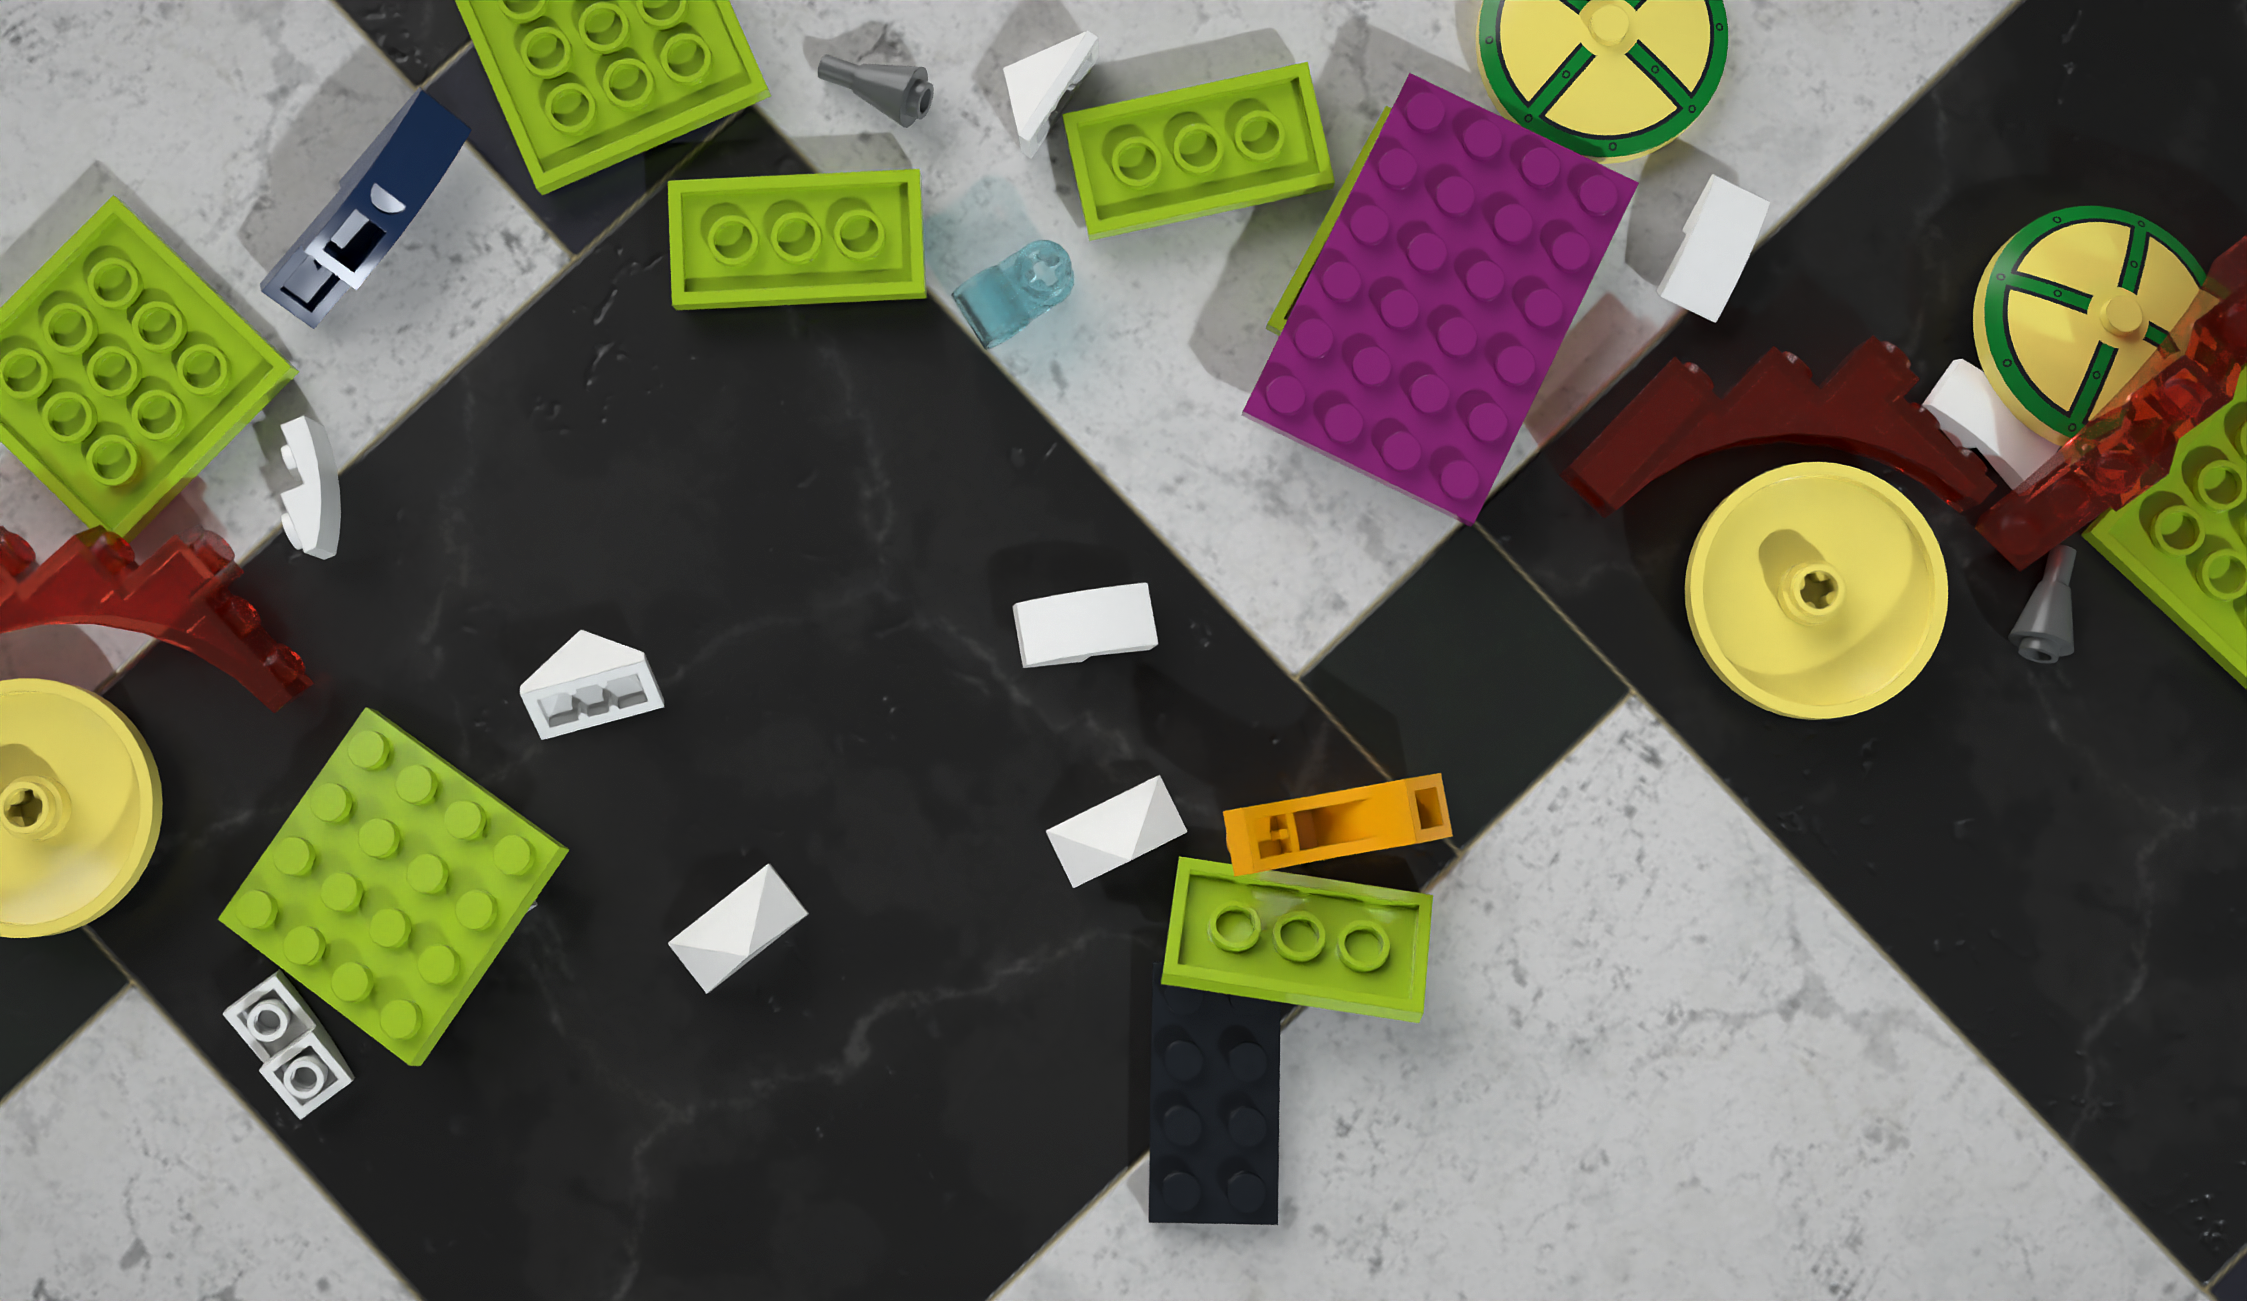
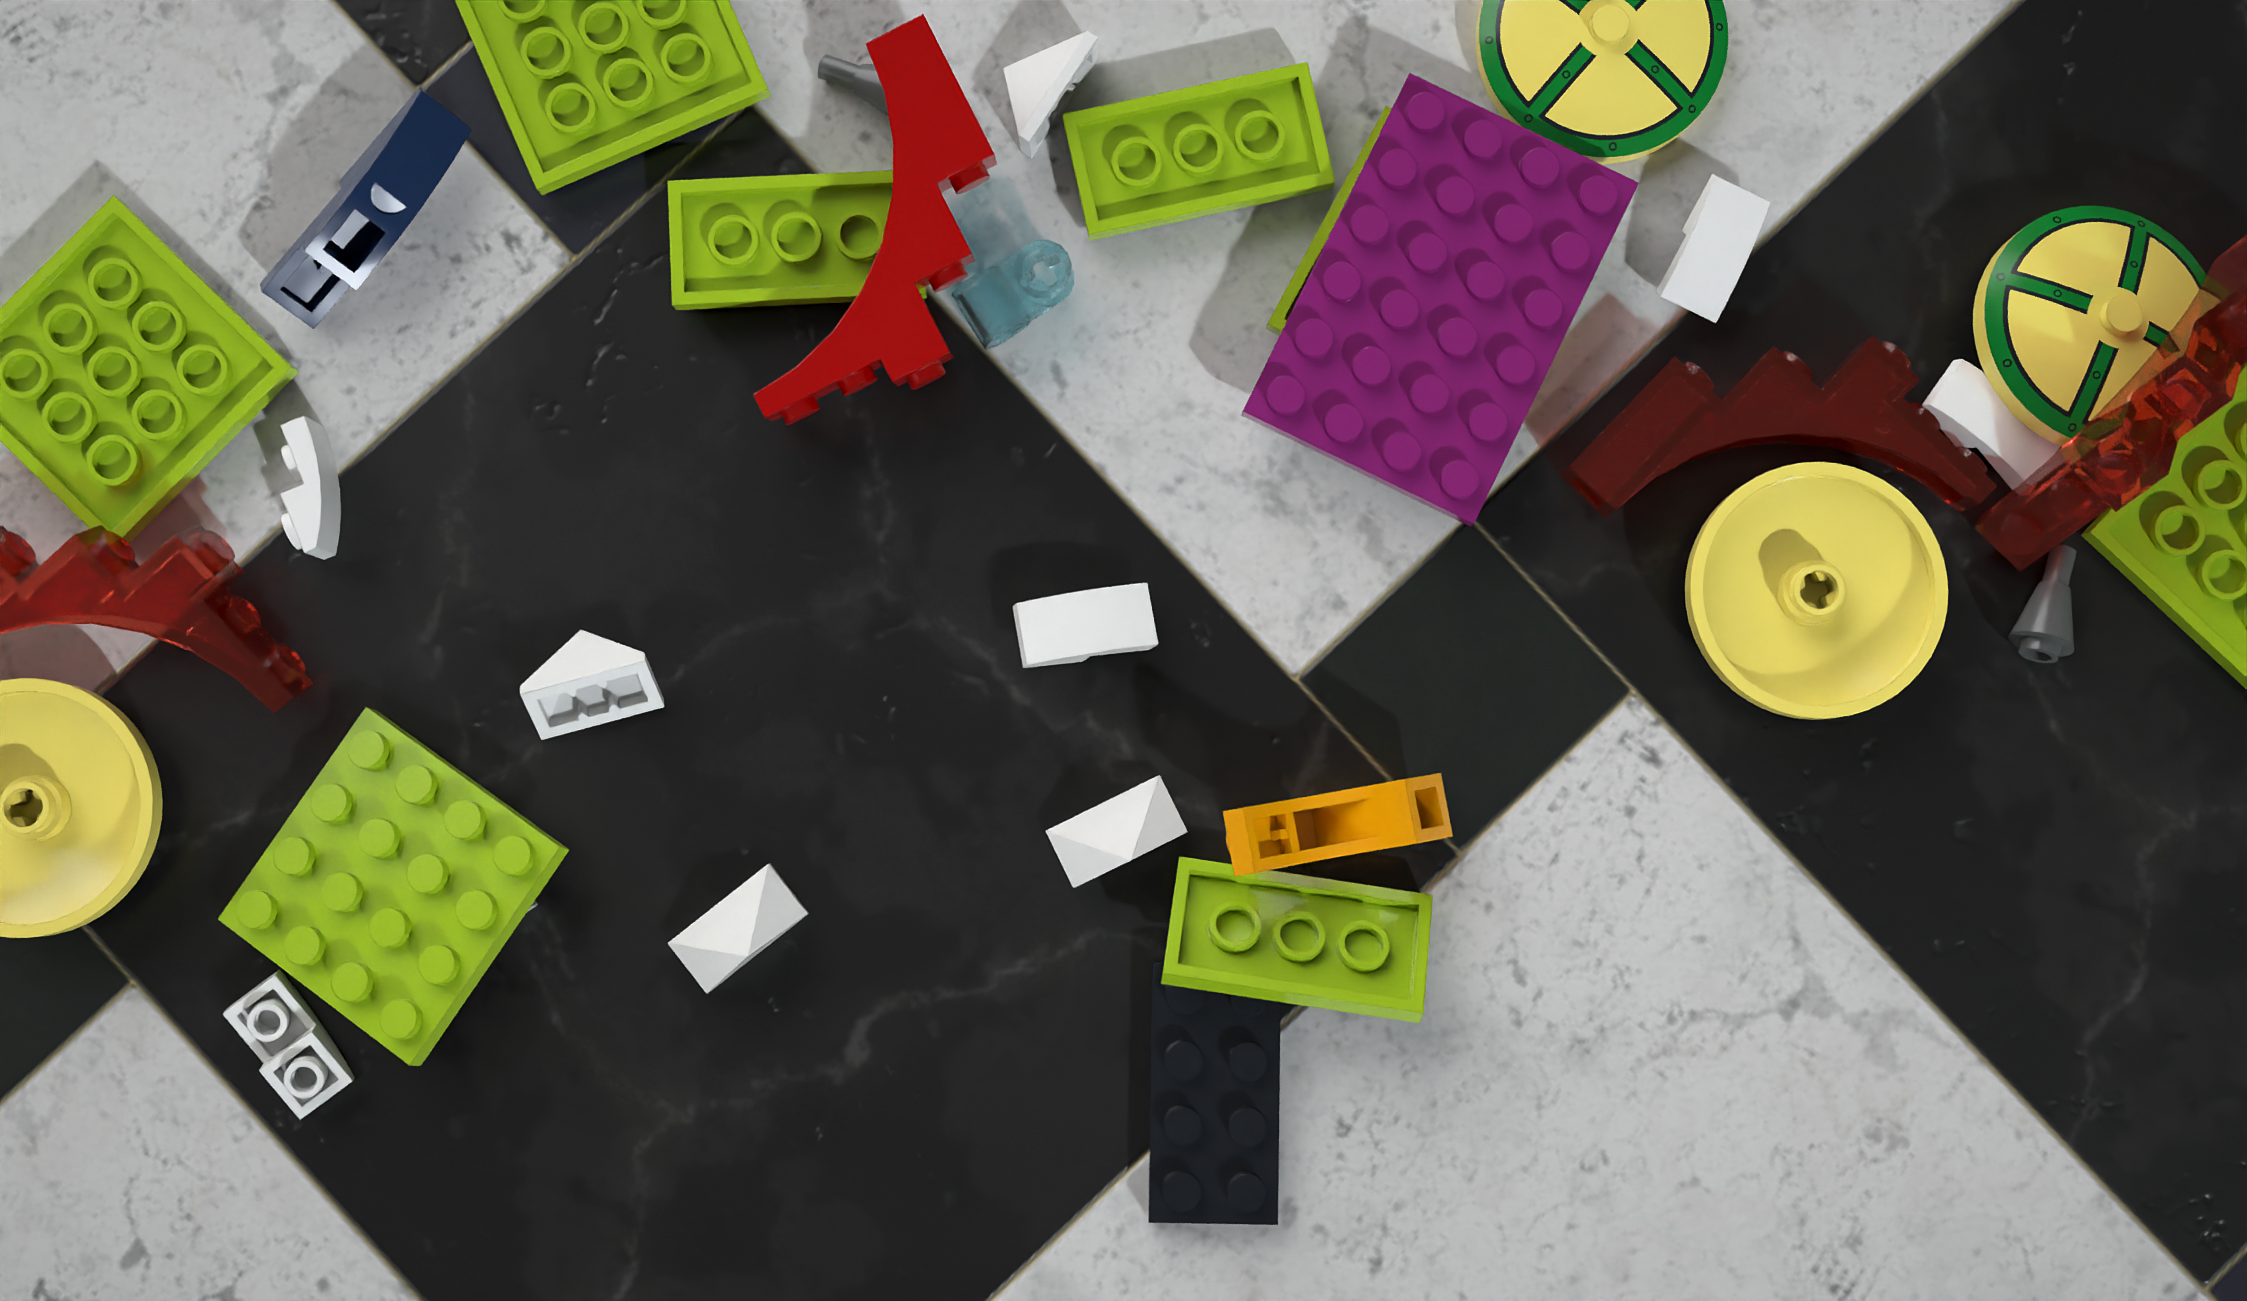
(889, 322): none -> red arch

